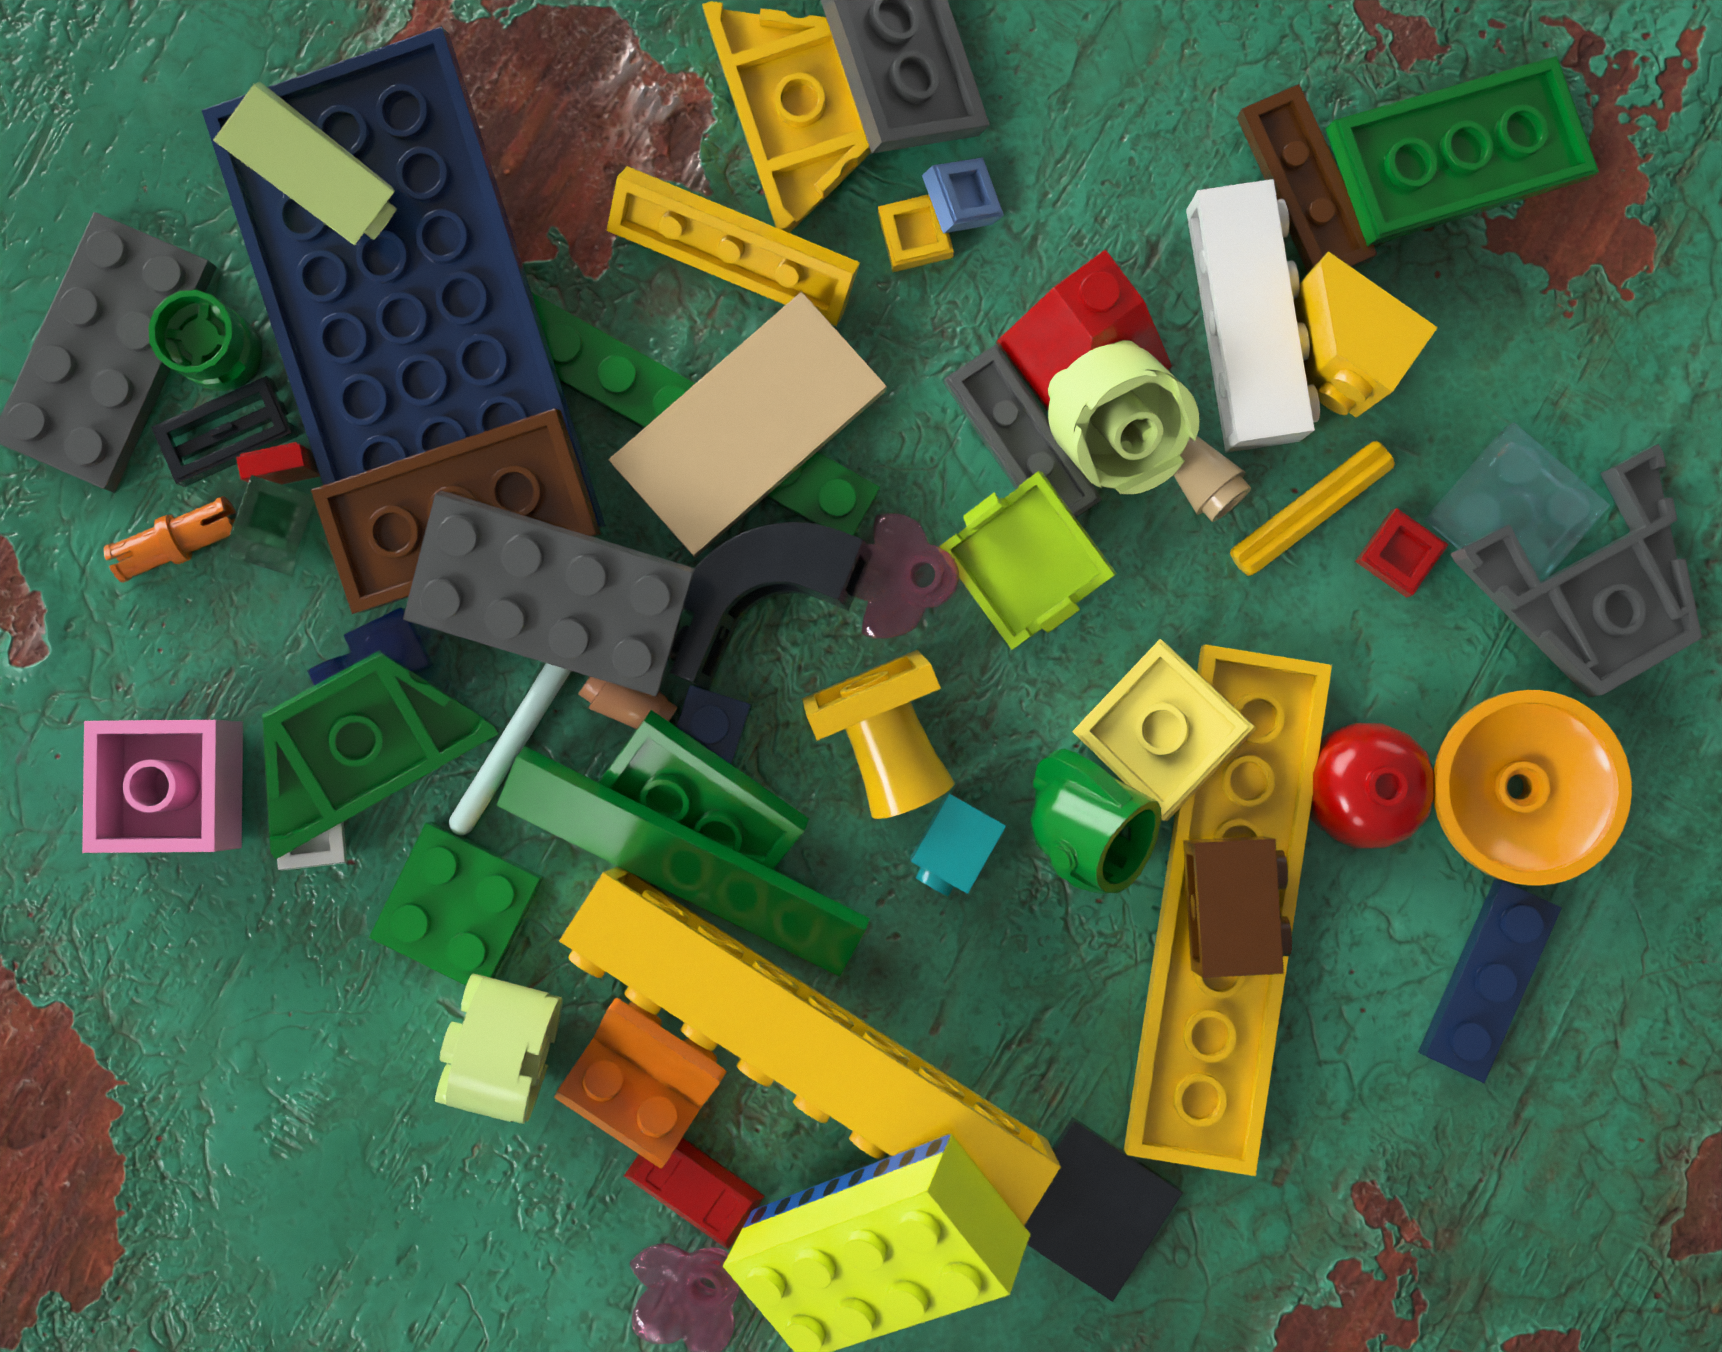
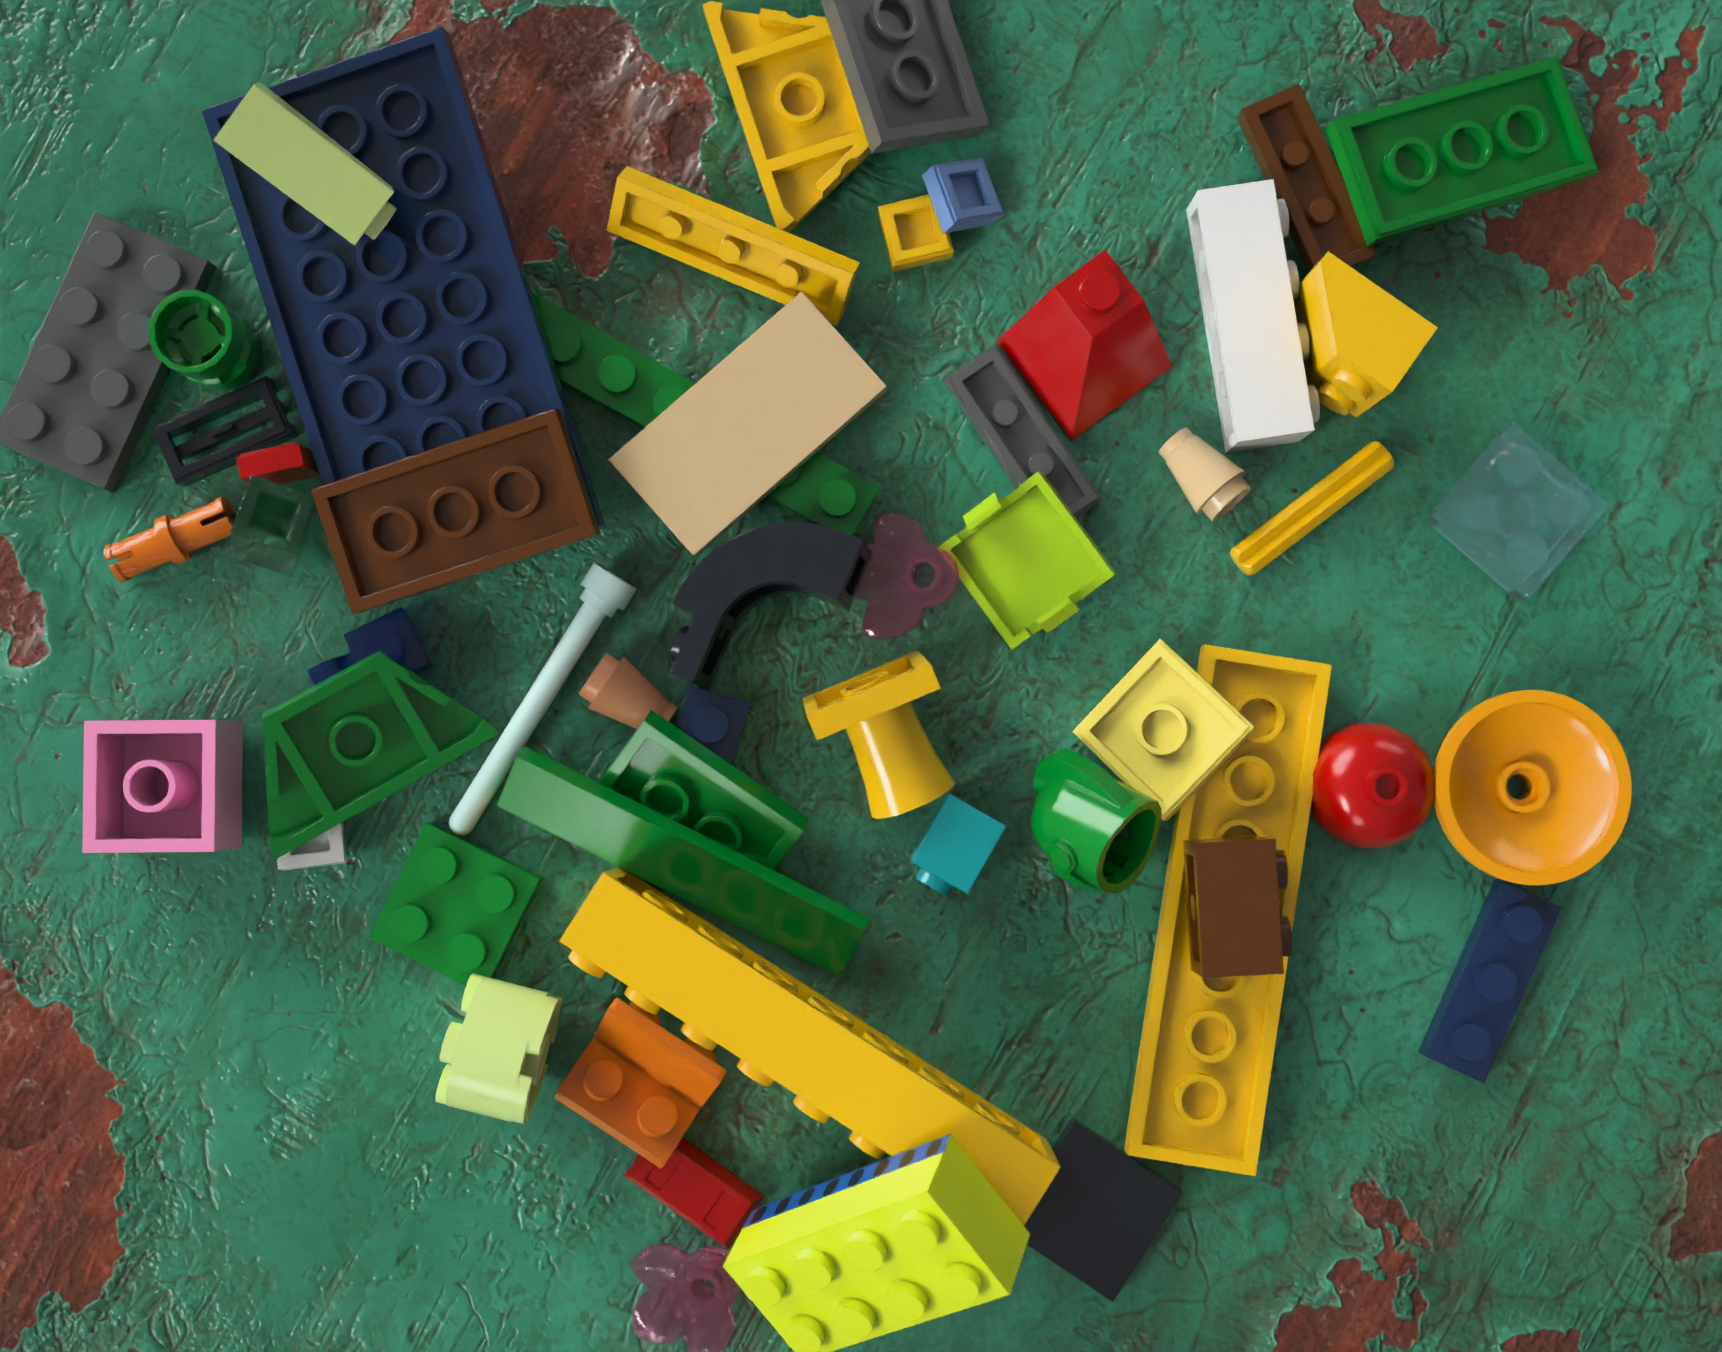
(548, 593): dark grey plate -> none
(1122, 417): yellowish green brick -> none
(1401, 552): red tile -> none
(1610, 609): dark grey wing -> none

